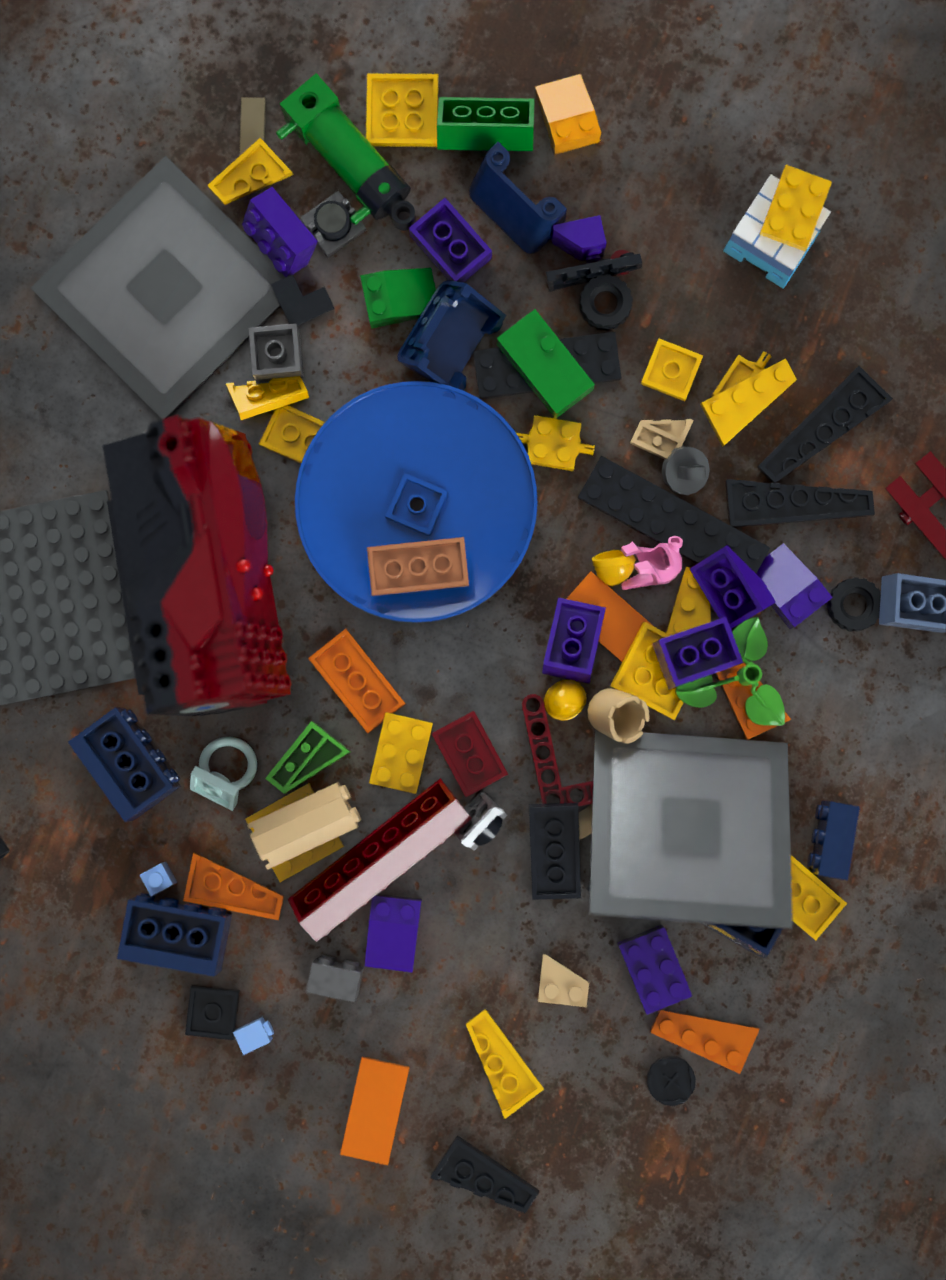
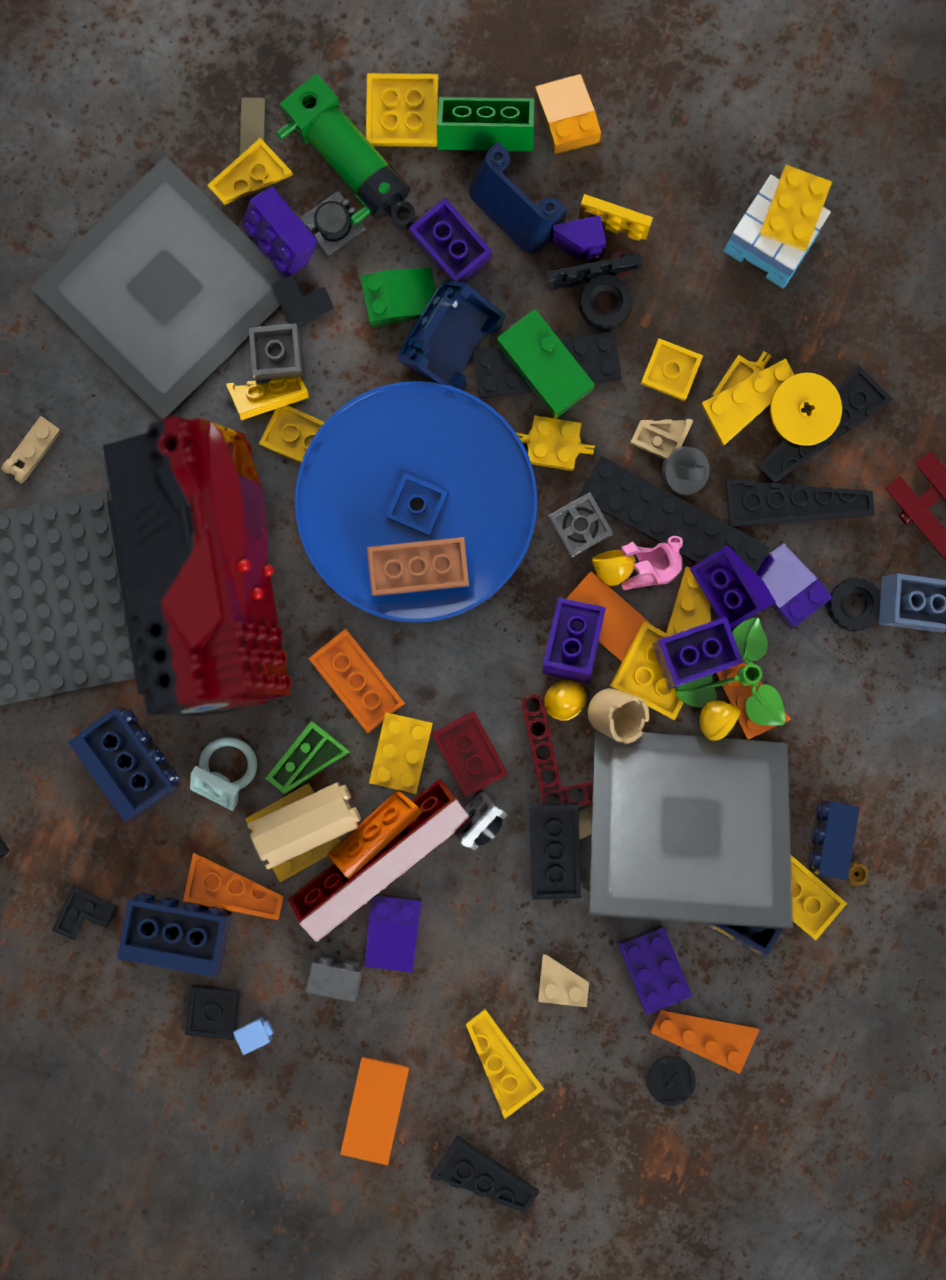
(31, 449): none -> tan plate
(81, 906): none -> black tile
(158, 878): light blue brick -> none
(374, 833): none -> orange tile
(580, 526): none -> flat silver piece
(616, 217): none -> yellow plate
(718, 719): none -> yellow hat
(821, 419): none -> yellow piece
(861, 878): none -> pearl gold plate

